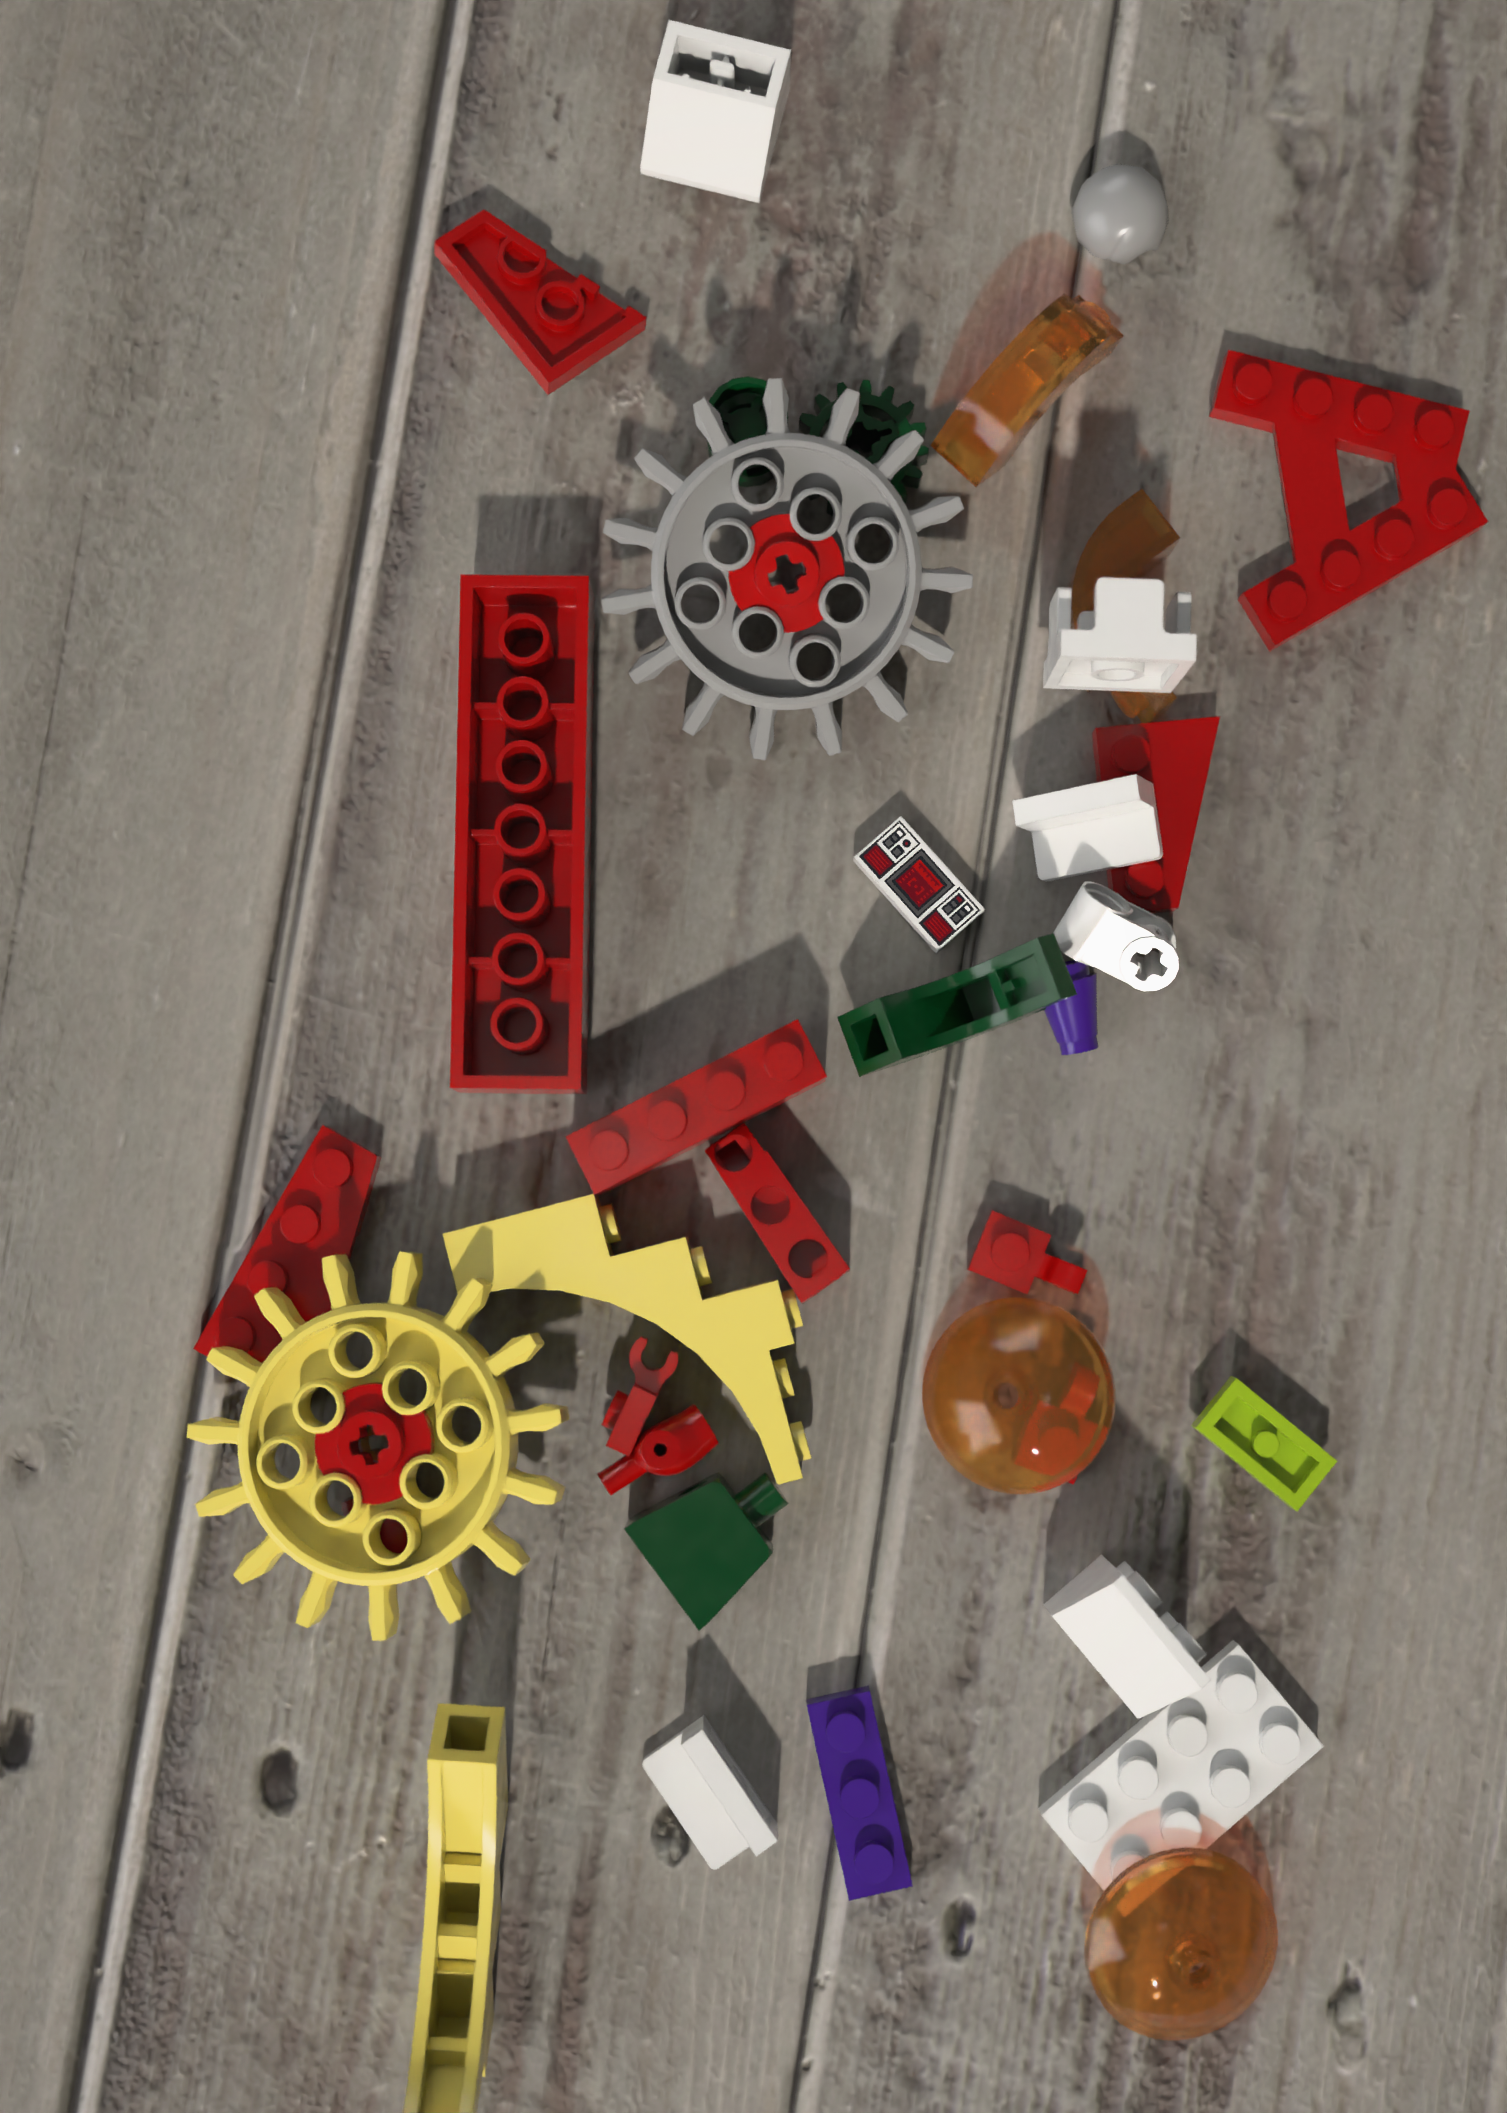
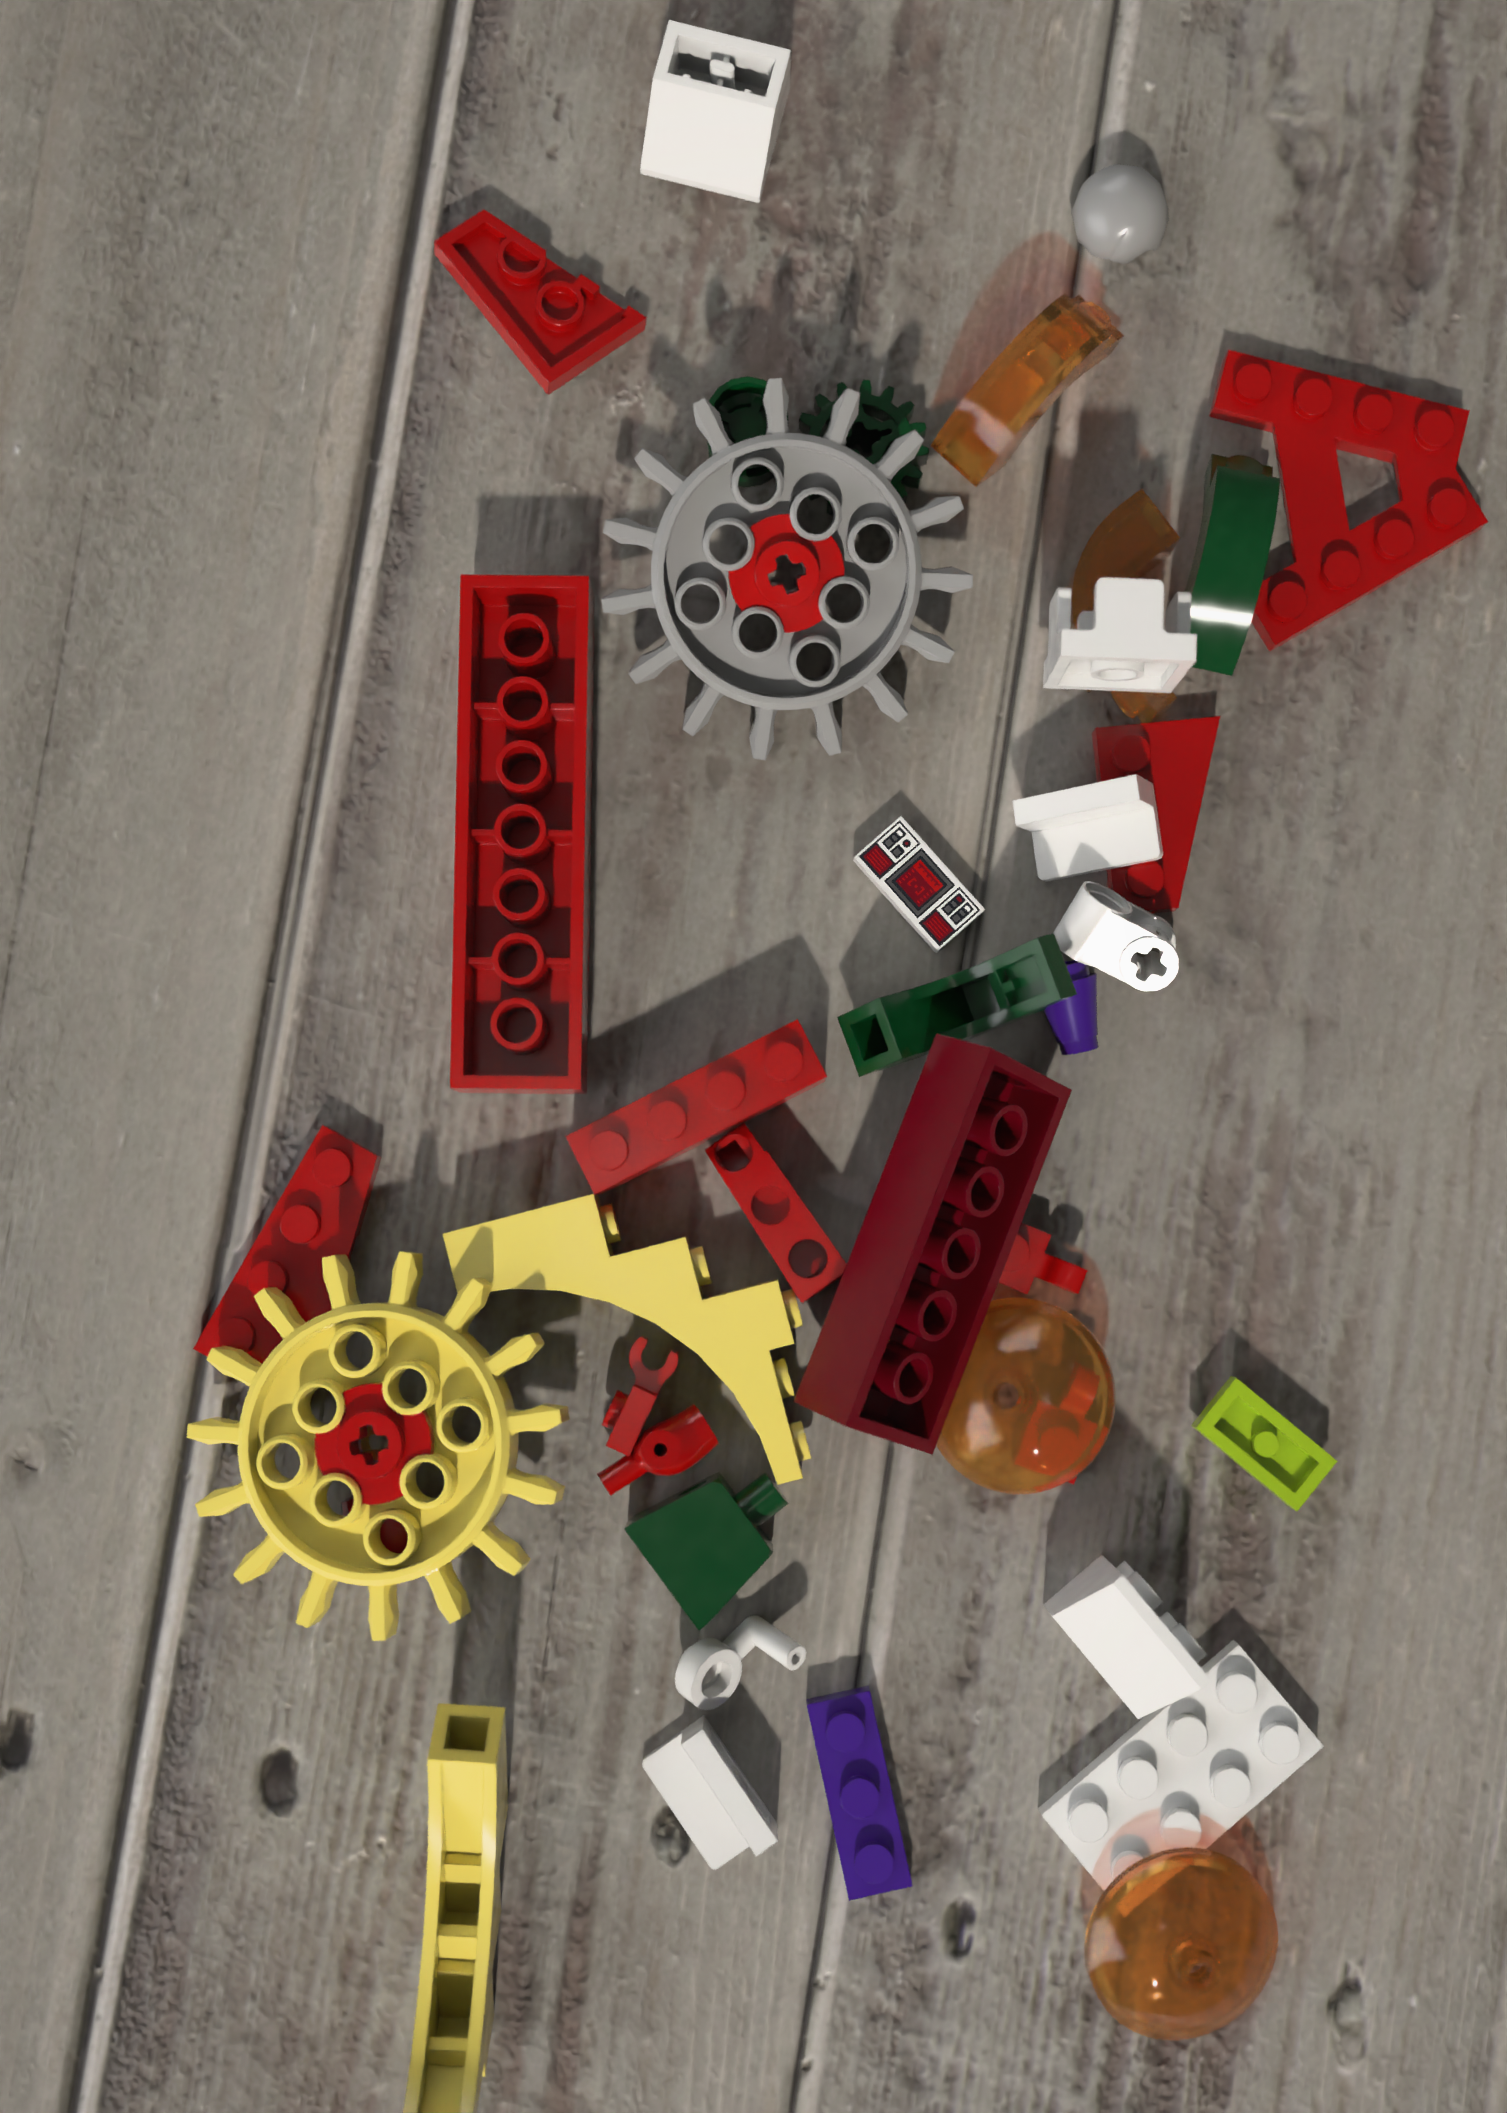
(713, 1668): none -> white plate
(933, 1244): none -> dark red brick
(1230, 557): none -> dark green arch

